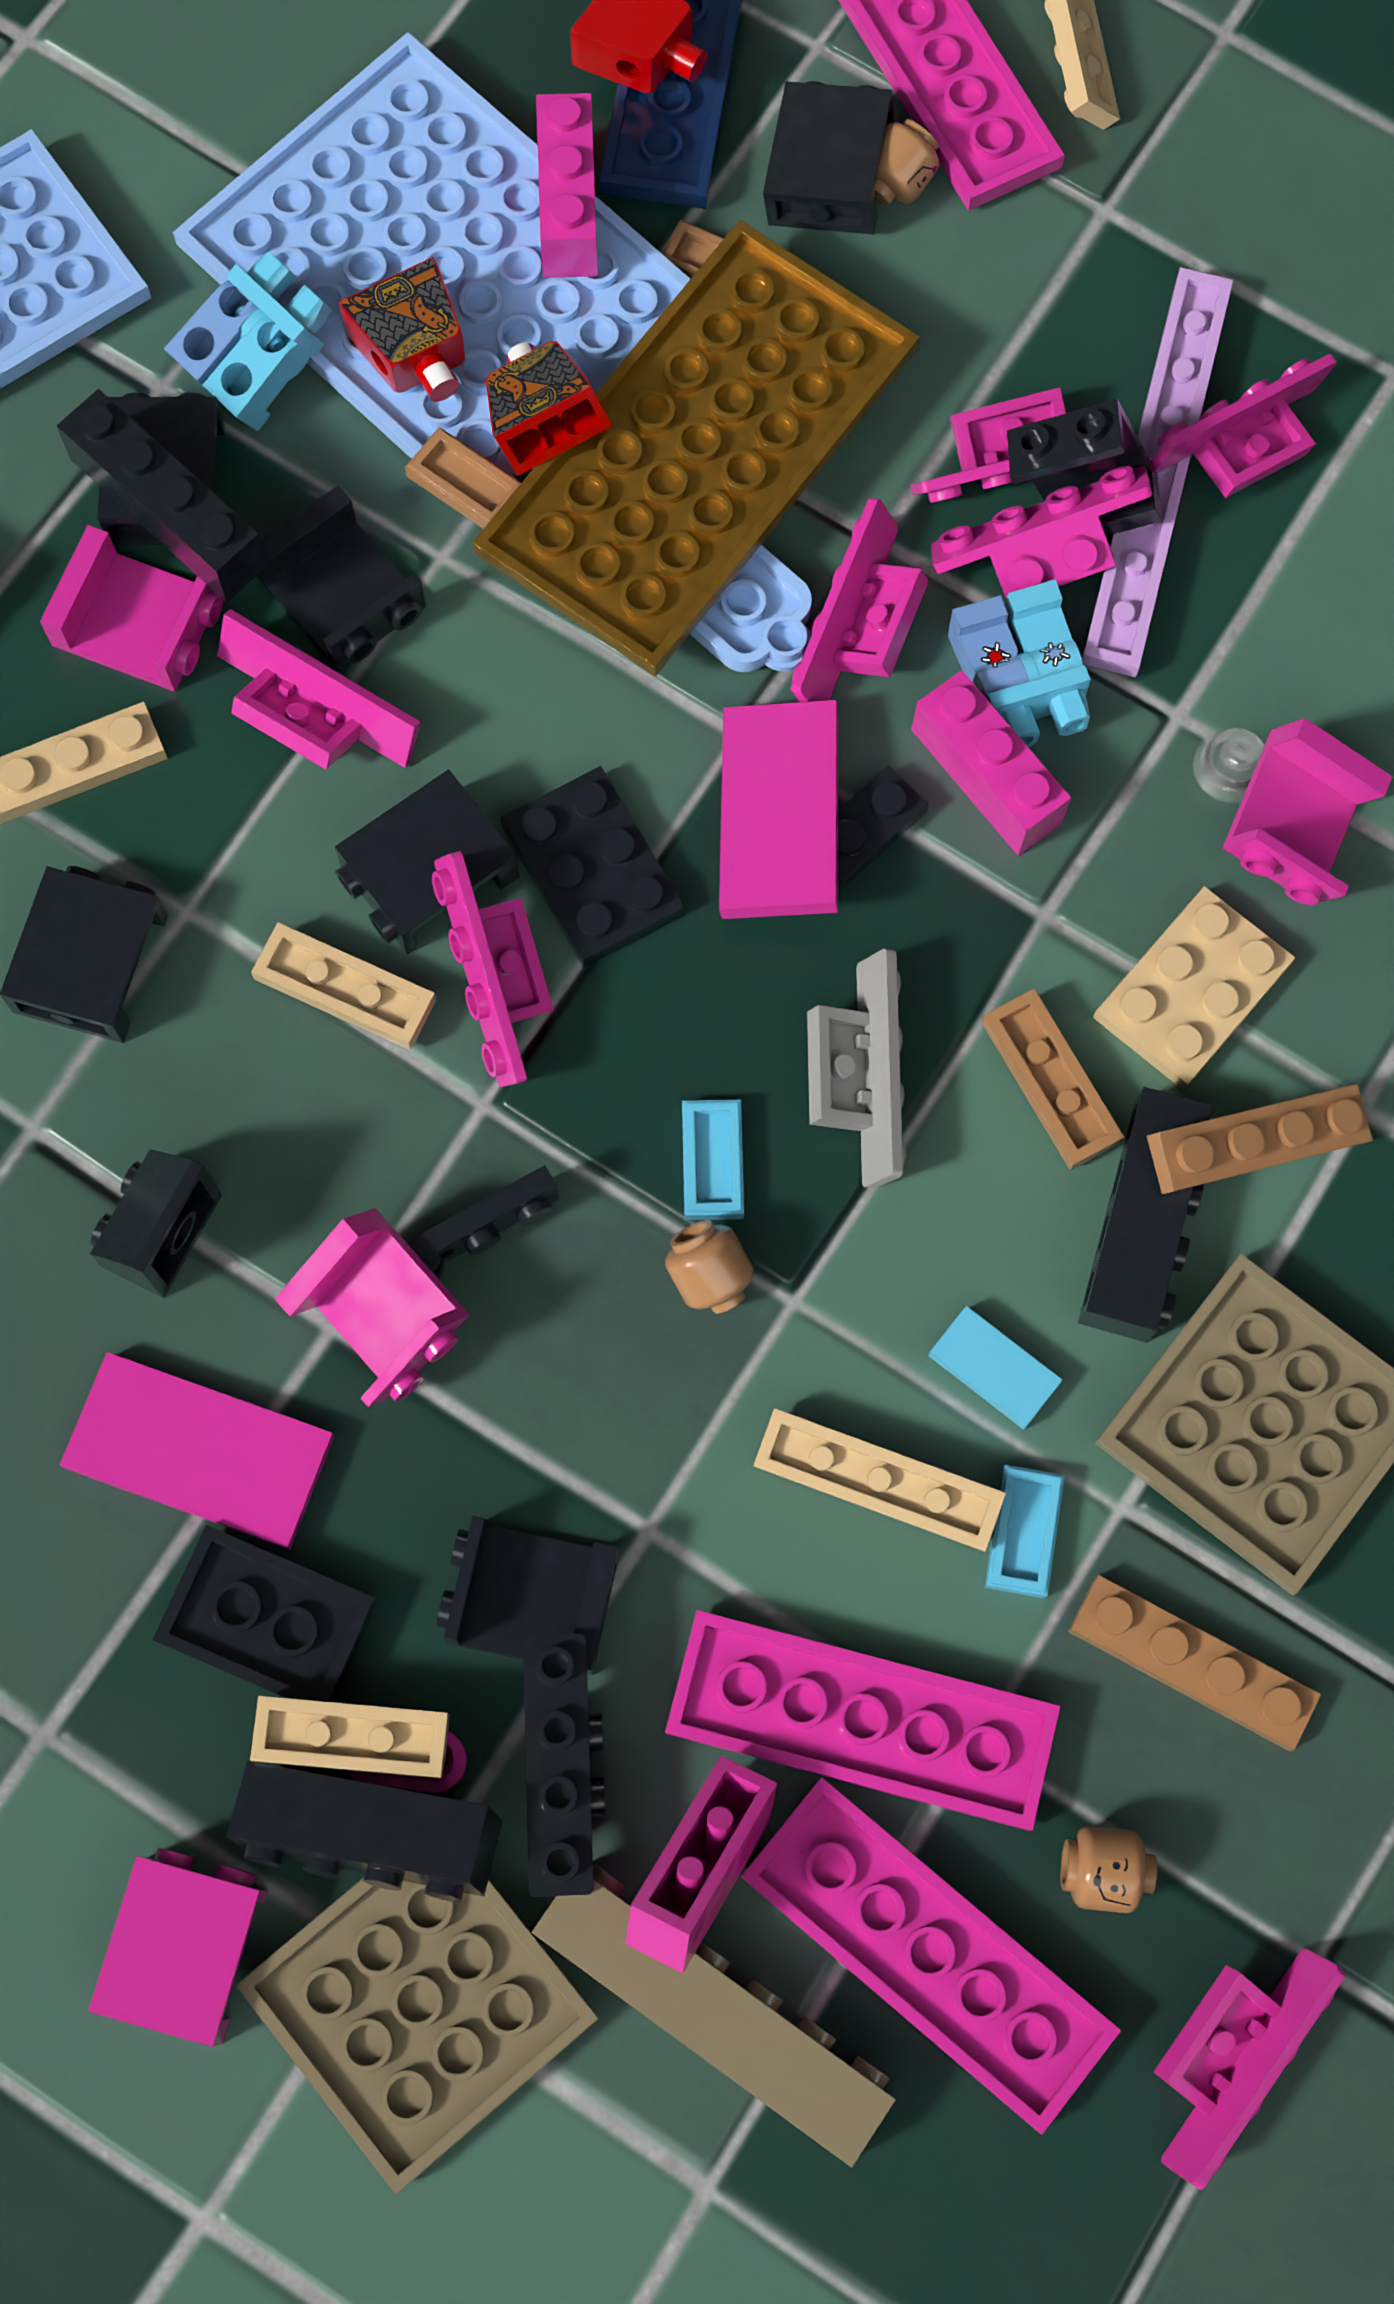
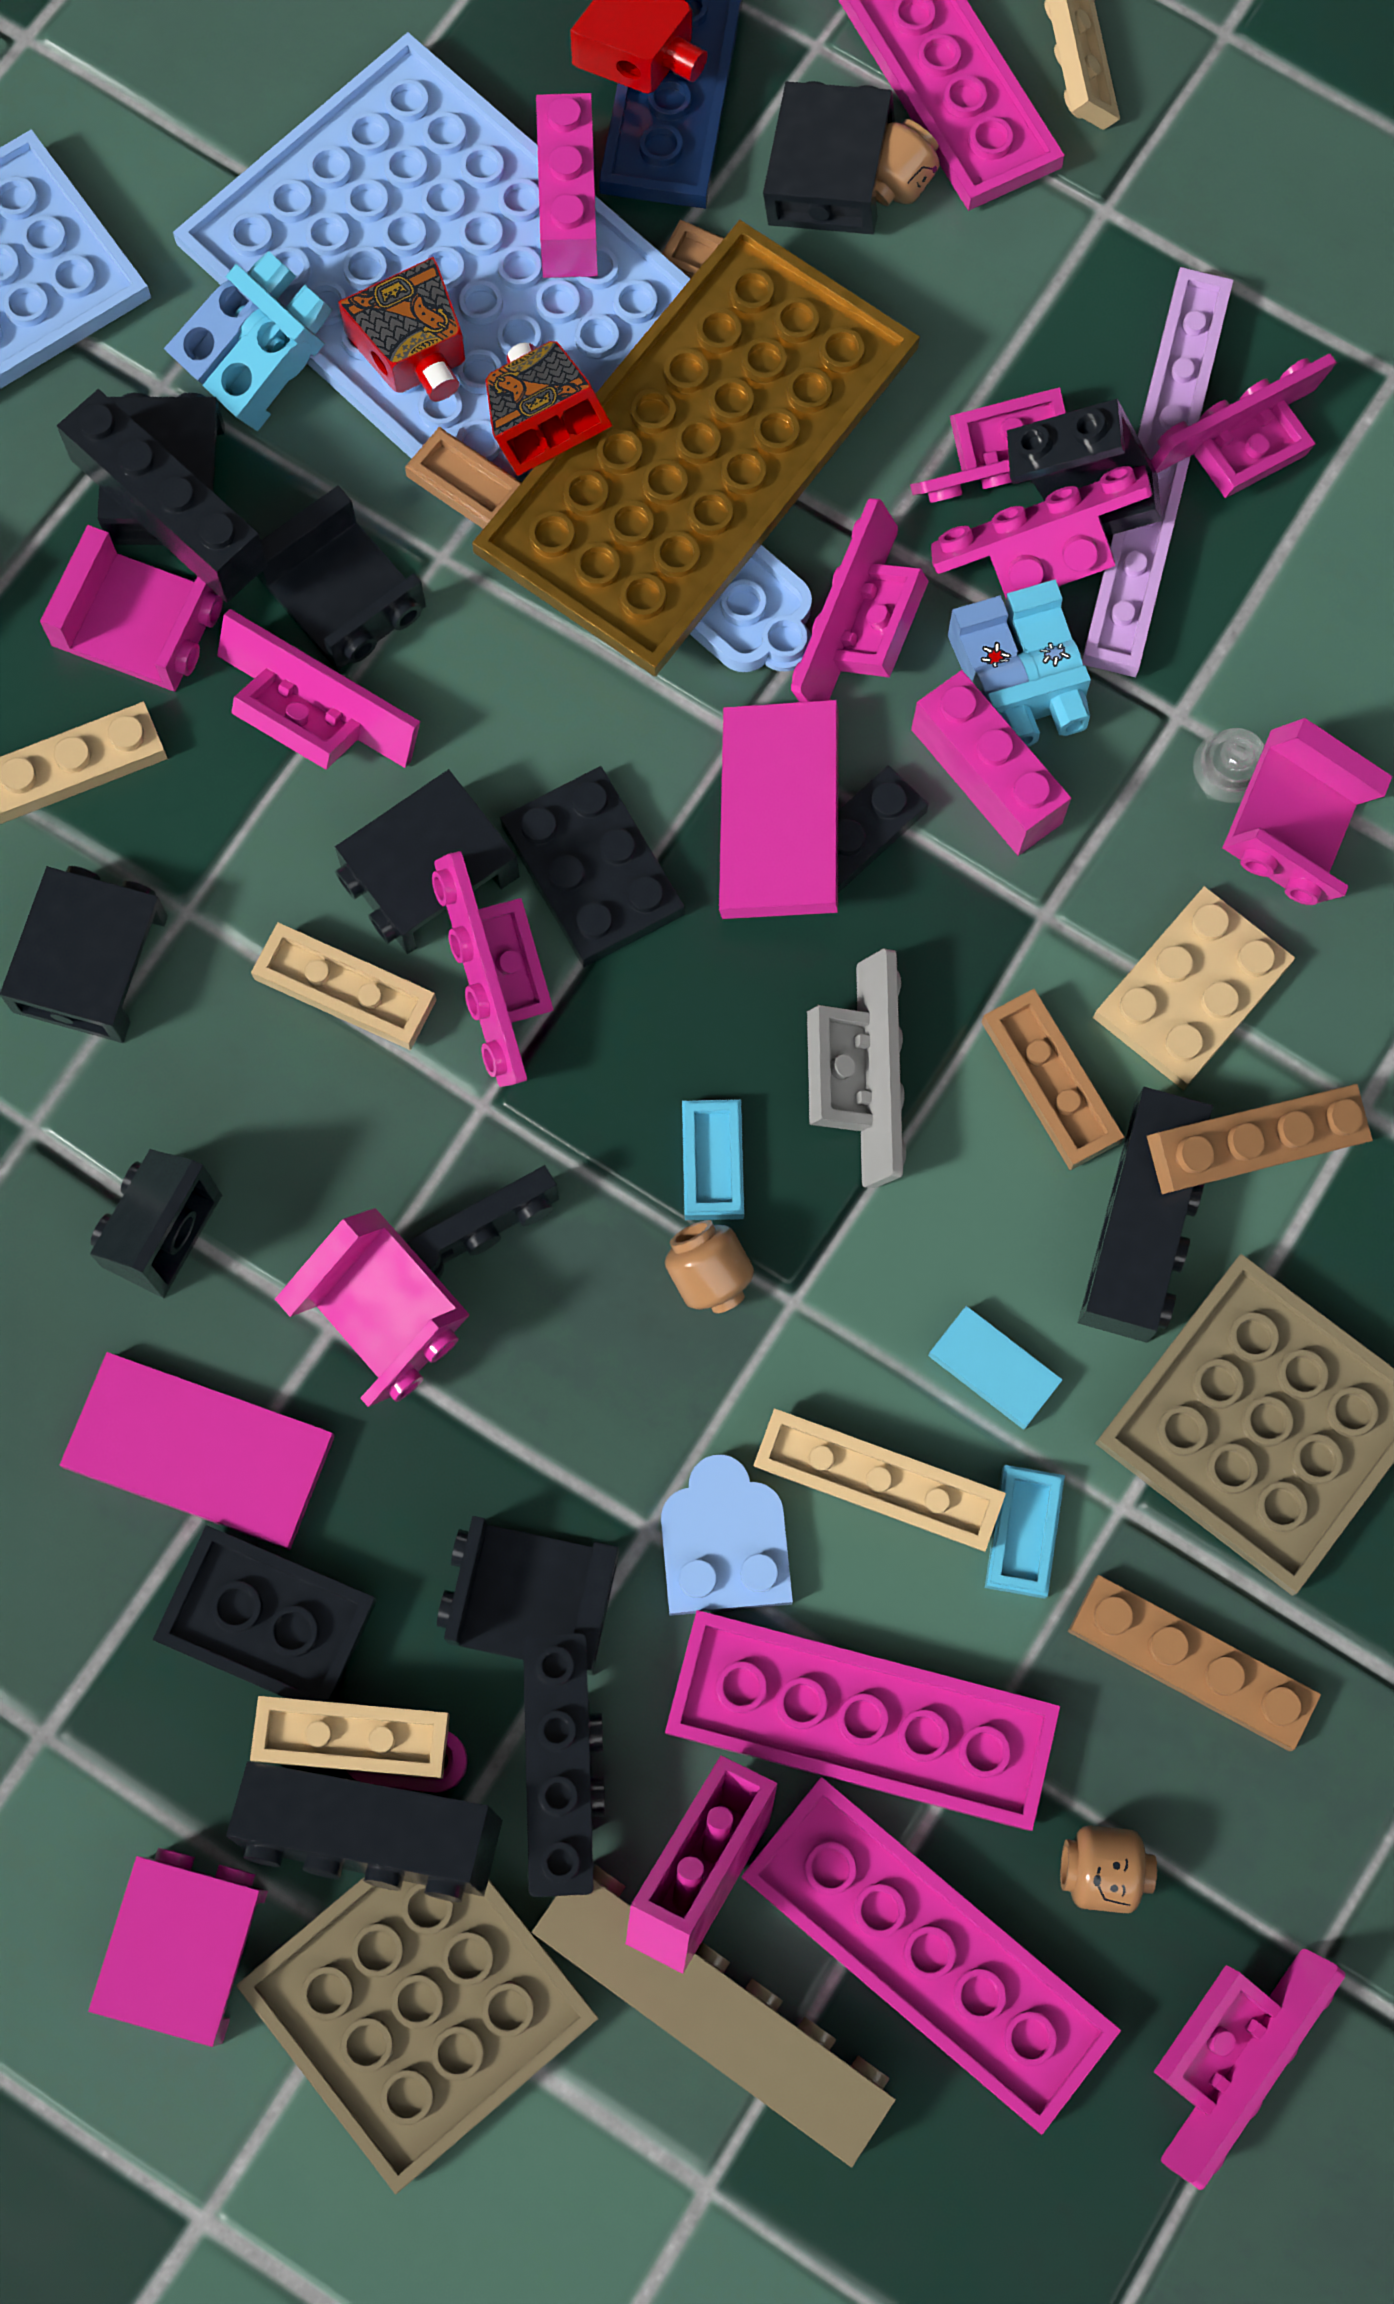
(724, 1542): none -> light blue plate

